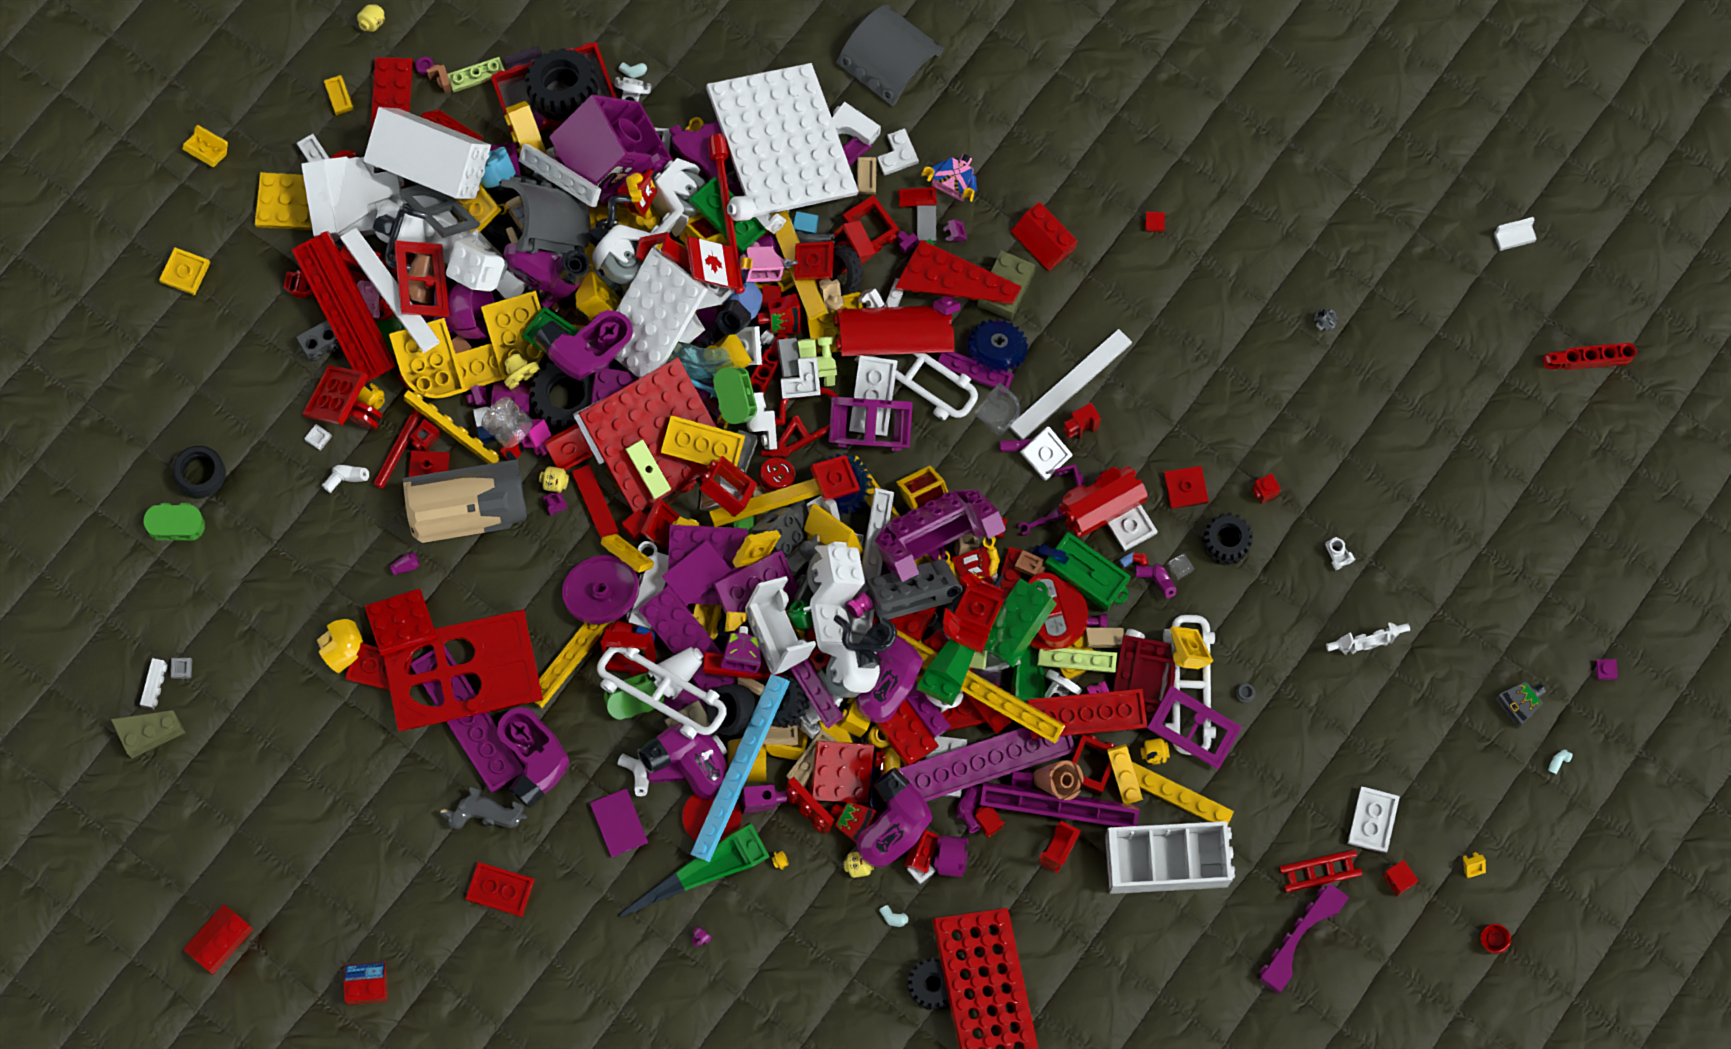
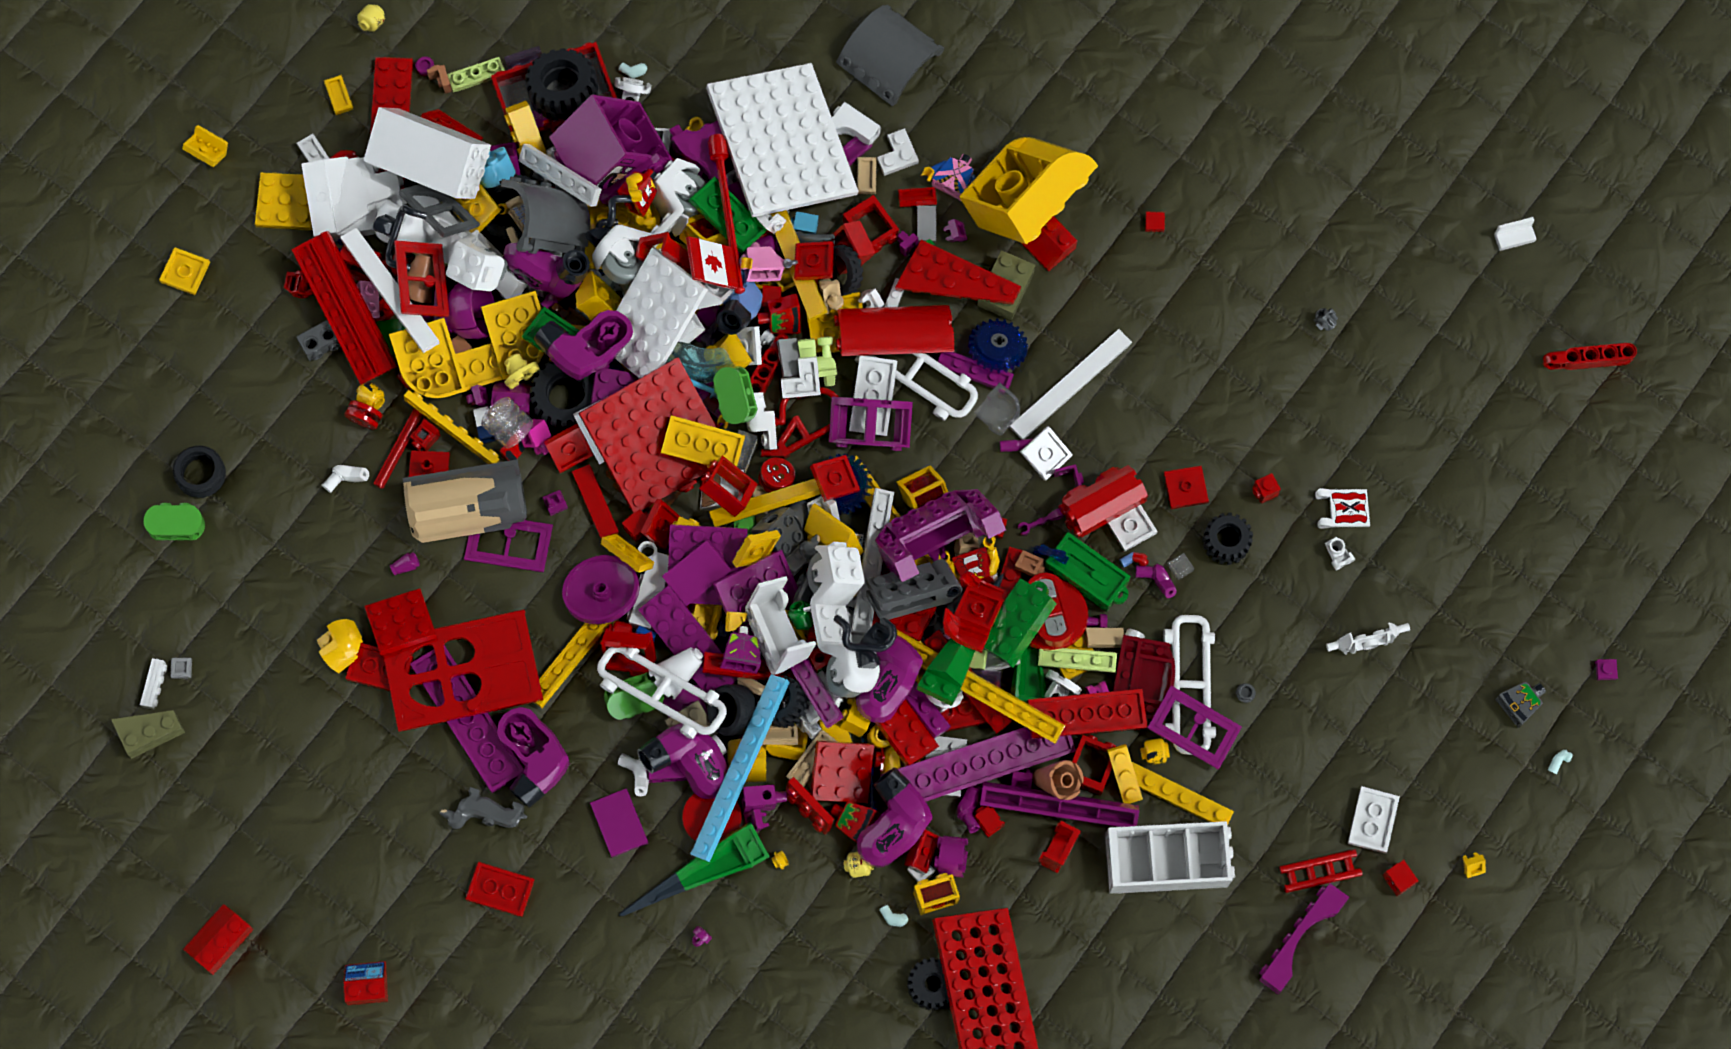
(318, 437): white tile -> none
(335, 395): red plate -> none
(504, 560): none -> magenta door
(554, 479): light yellow head -> none
(654, 478): yellowish green tile -> none
(741, 208): white head -> none
(755, 817): none -> magenta tile
(859, 605): dark pink wheel -> none
(936, 893): none -> yellow piece
(946, 305): magenta plate -> none
(1025, 187): none -> yellow brick
(1081, 420): red hips -> none
(1190, 648): yellow slope -> none
(1347, 508): none -> flag
(1495, 938): red hair -> none

